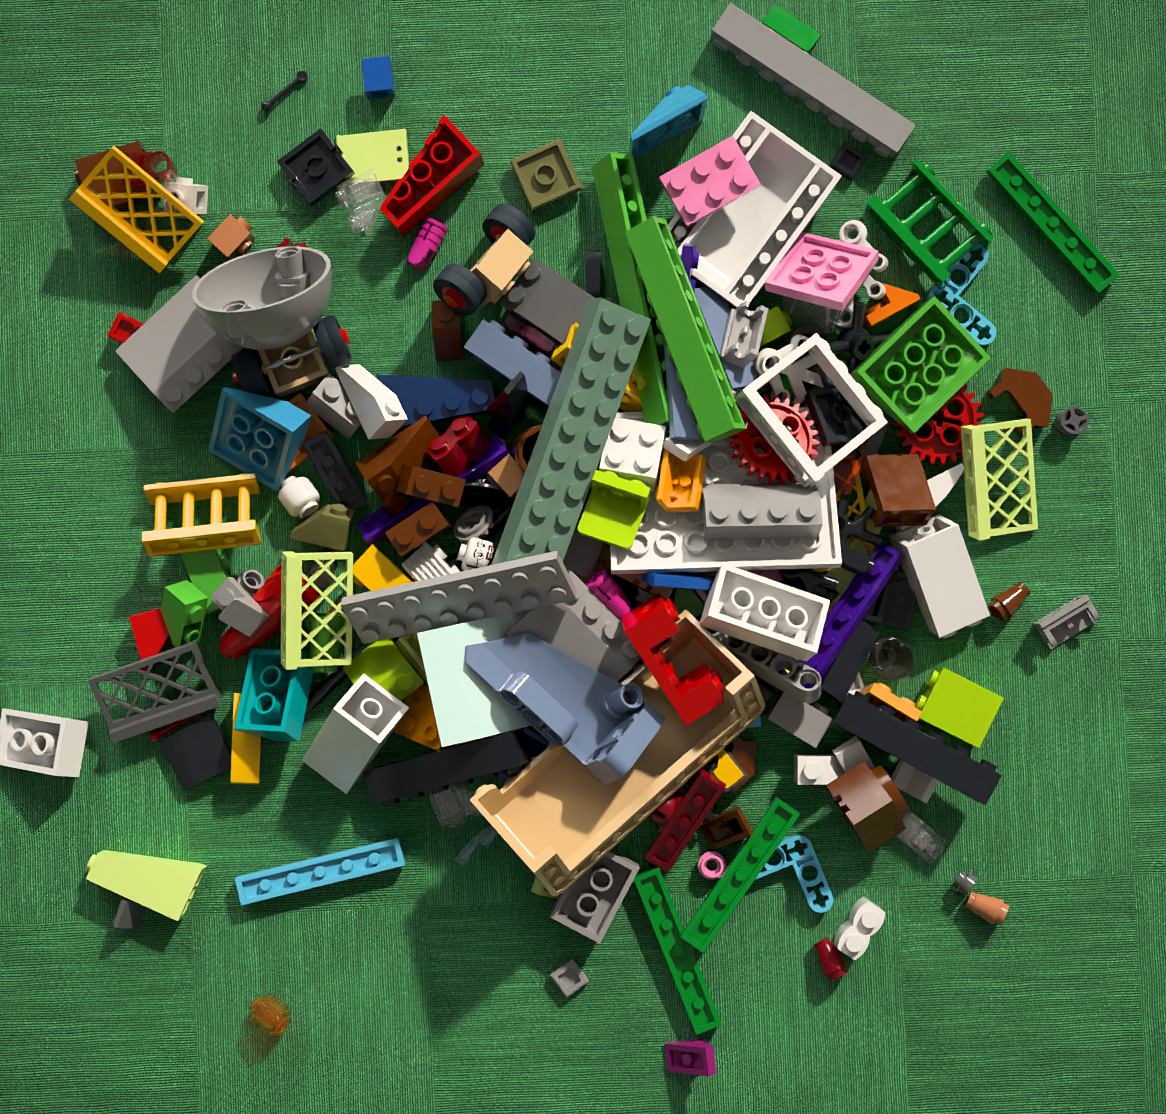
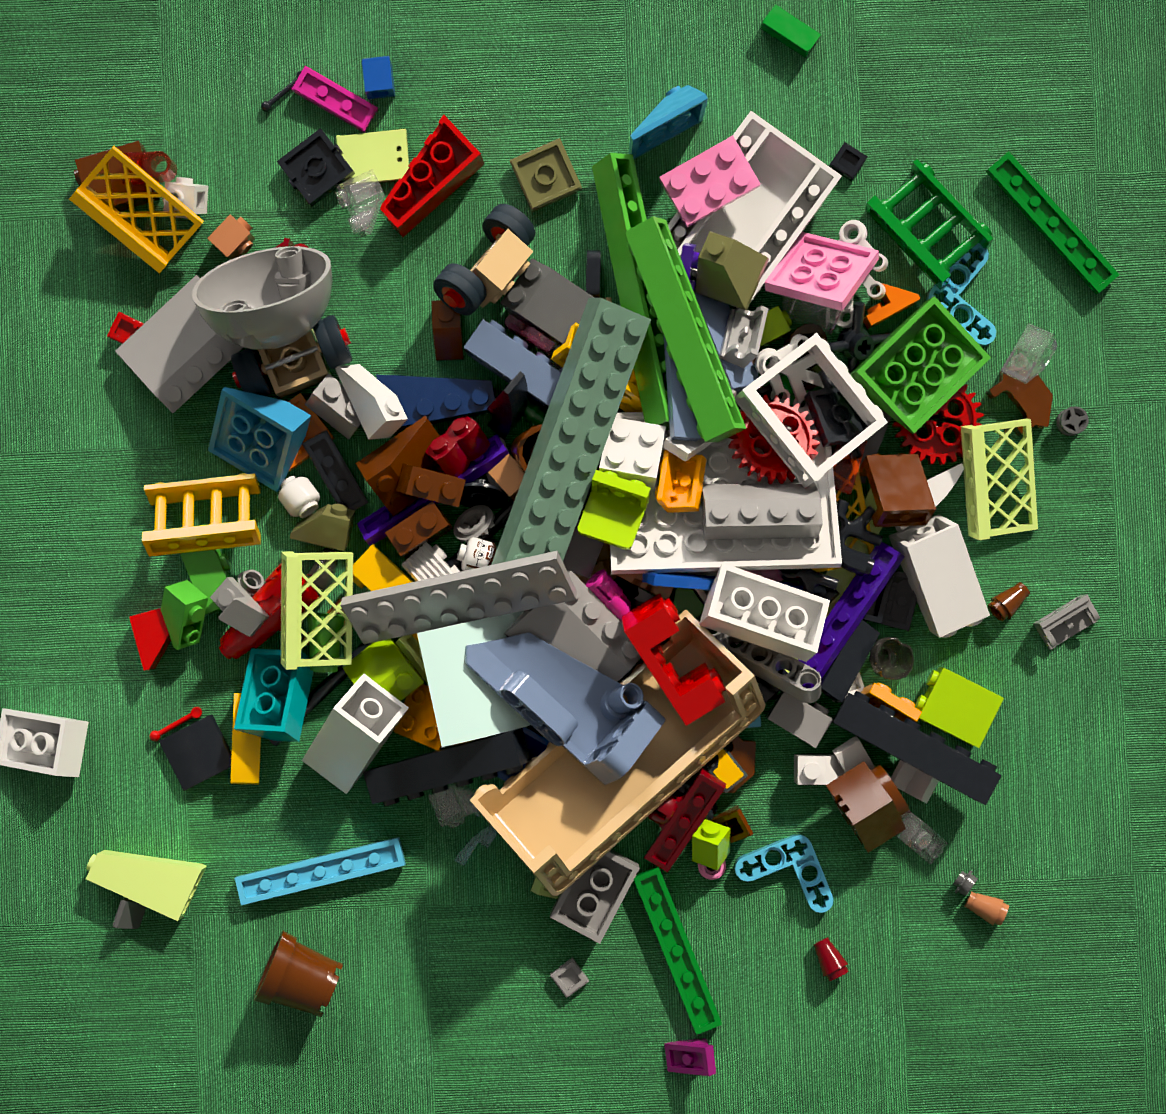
(161, 714): dark grey fence -> none
(270, 1015): clear orange head -> none
(297, 977): none -> reddish brown piece
(334, 99): none -> dark pink tile
(426, 243): dark pink hinge -> none
(711, 844): none -> lime brick
(729, 271): none -> olive slope
(739, 875): green plate -> none
(811, 81): light grey brick -> none
(854, 934): white brick -> none
(1030, 354): none -> clear slope

